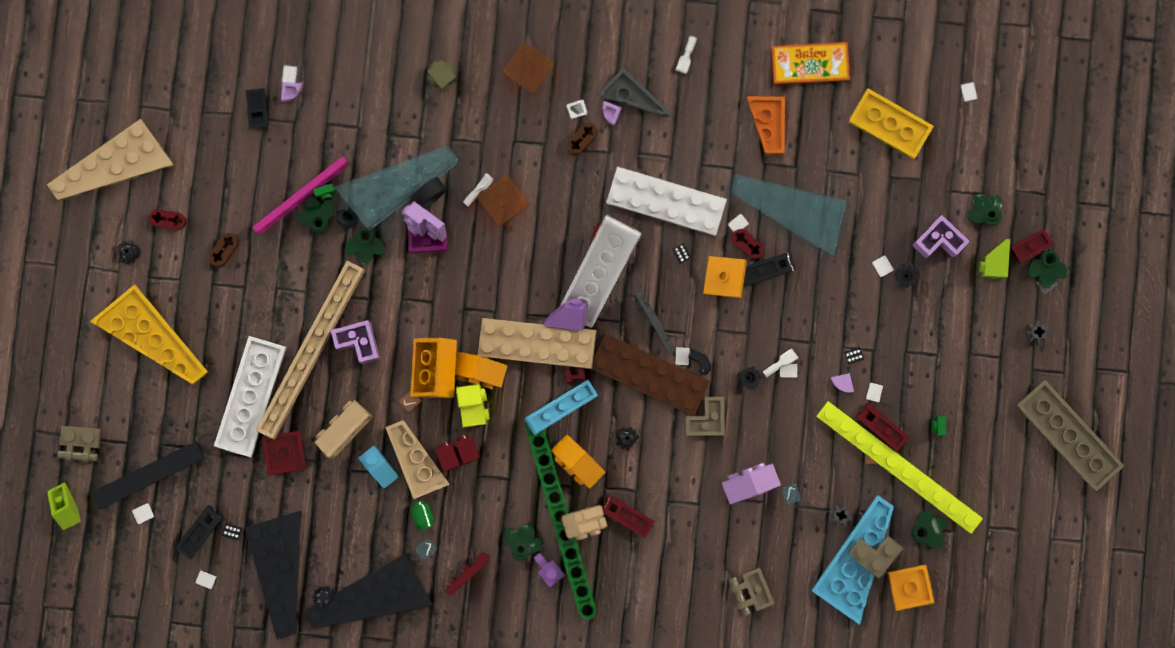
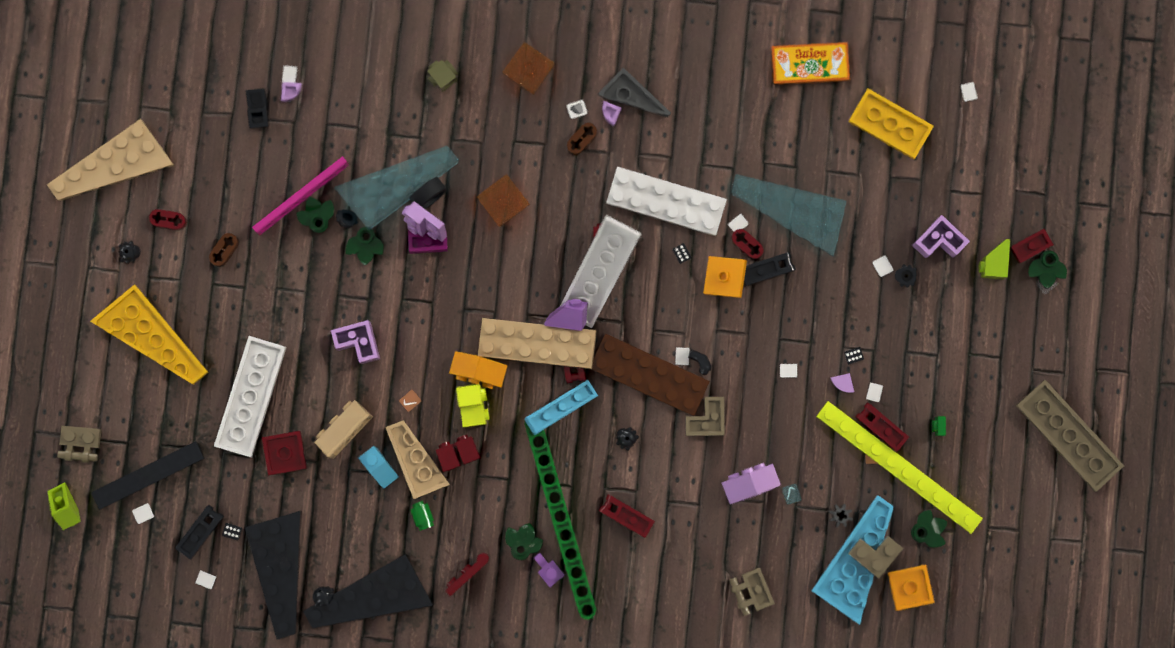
(310, 350): tan plate -> none
(324, 192): green plate -> none
(425, 549): clear light blue sticker -> none
(433, 368): light orange brick -> none
(482, 186): white piece -> none
(577, 462): light orange brick -> none
(584, 522): tan brick -> none
(652, 320): dark grey wing -> none
(684, 61): white piece -> none
(753, 376): black animal -> none
(769, 122): orange wing -> none
(785, 359): white piece -> none
(983, 207): dark green plate -> none
(1041, 328): dark grey gear -> none

